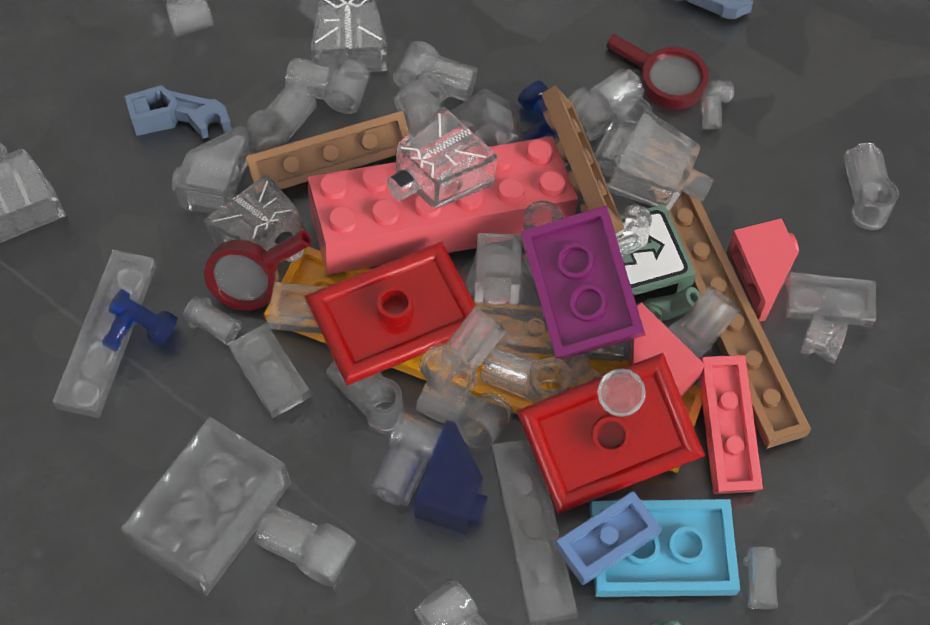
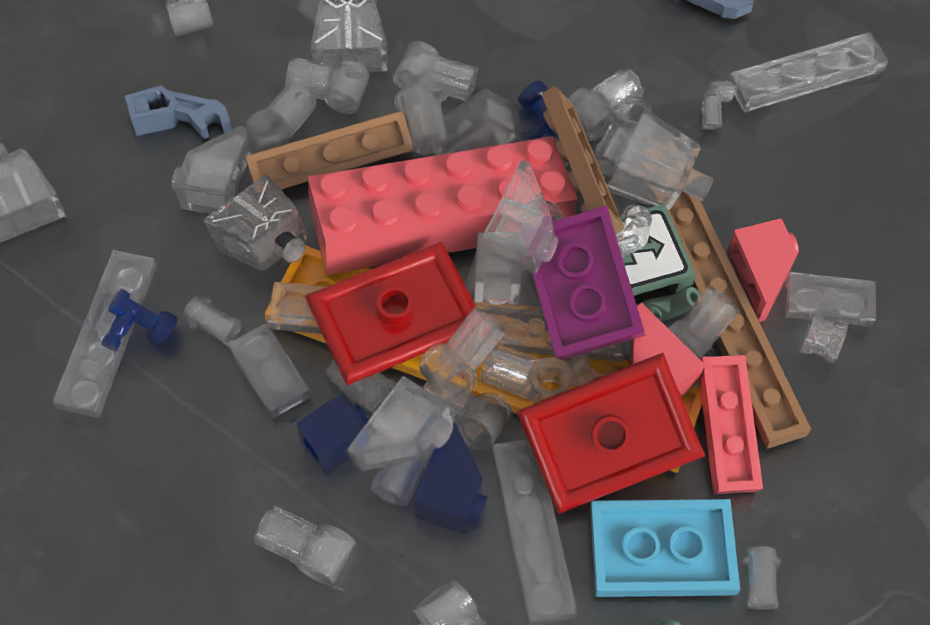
(207, 505): clear brick -> none
(245, 273): dark red piece -> none
(331, 431): none -> clear blue brick
(402, 428): none -> clear slope
(442, 162): clear torso -> none
(522, 224): none -> clear slope
(608, 538): medium blue plate -> none
(626, 399): clear wheel -> none
(669, 75): dark red piece -> none
(807, 71): none -> clear plate
(870, 186): clear piece -> none

